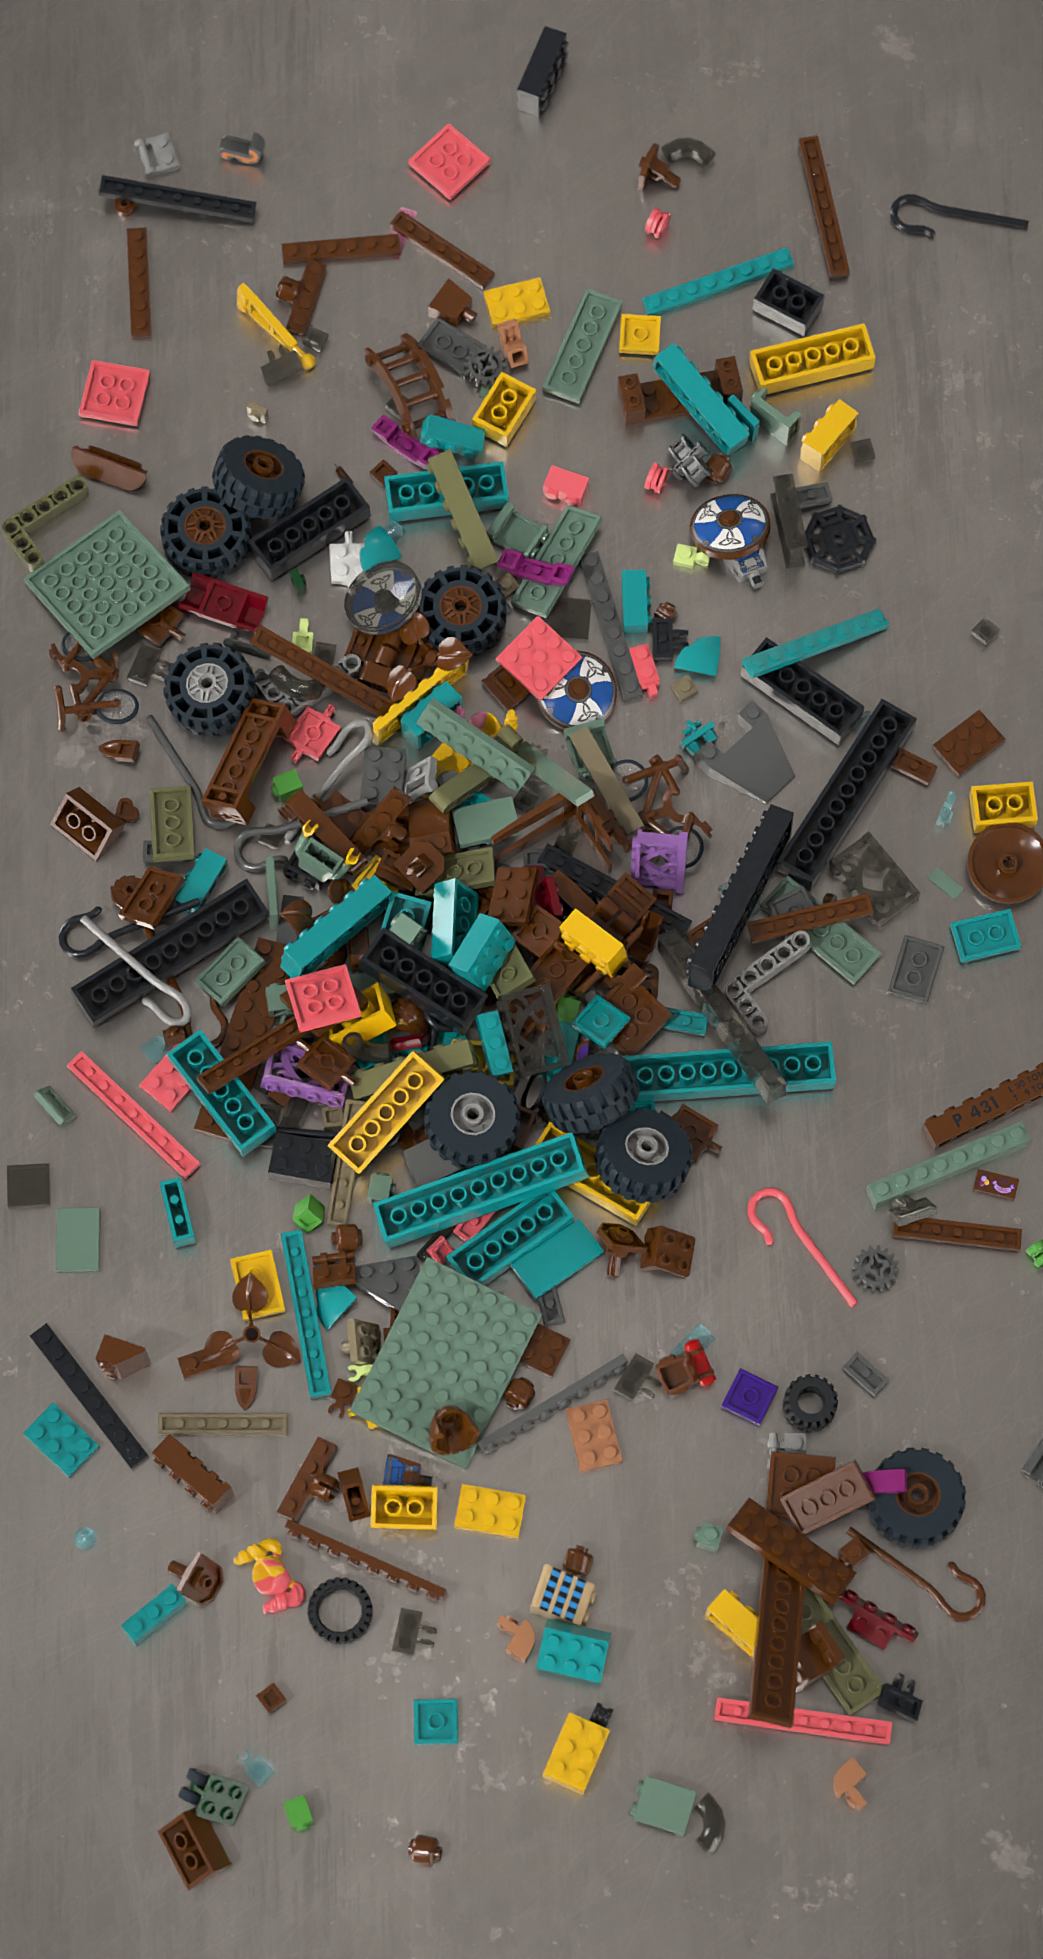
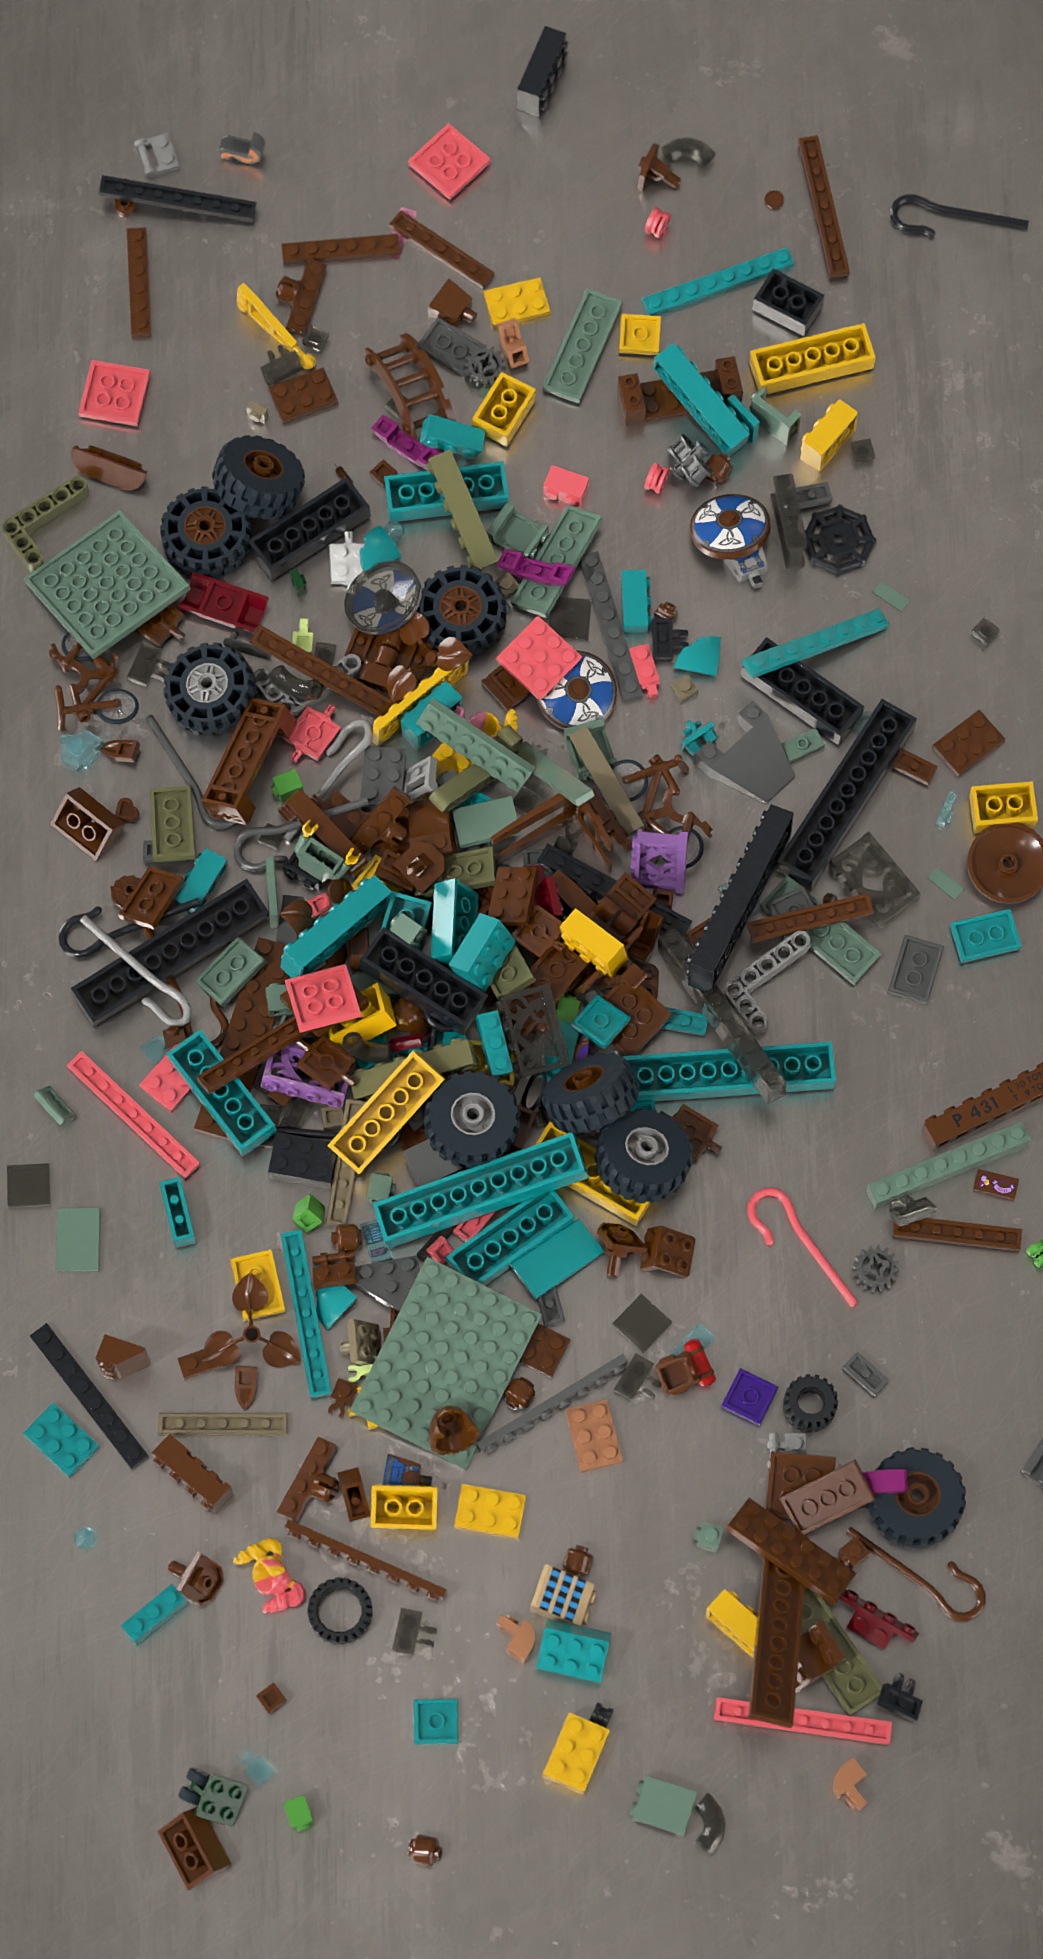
(80, 750): none -> clear light blue plate
(303, 395): none -> reddish brown plate
(320, 904): none -> coral tile
(374, 1242): none -> clear light blue tile
(642, 1323): none -> clear smoke tile
(687, 556): yellowish green plate -> none
(774, 199): none -> reddish brown piece
(803, 745): none -> sand green plate
(891, 596): none -> sand green sticker

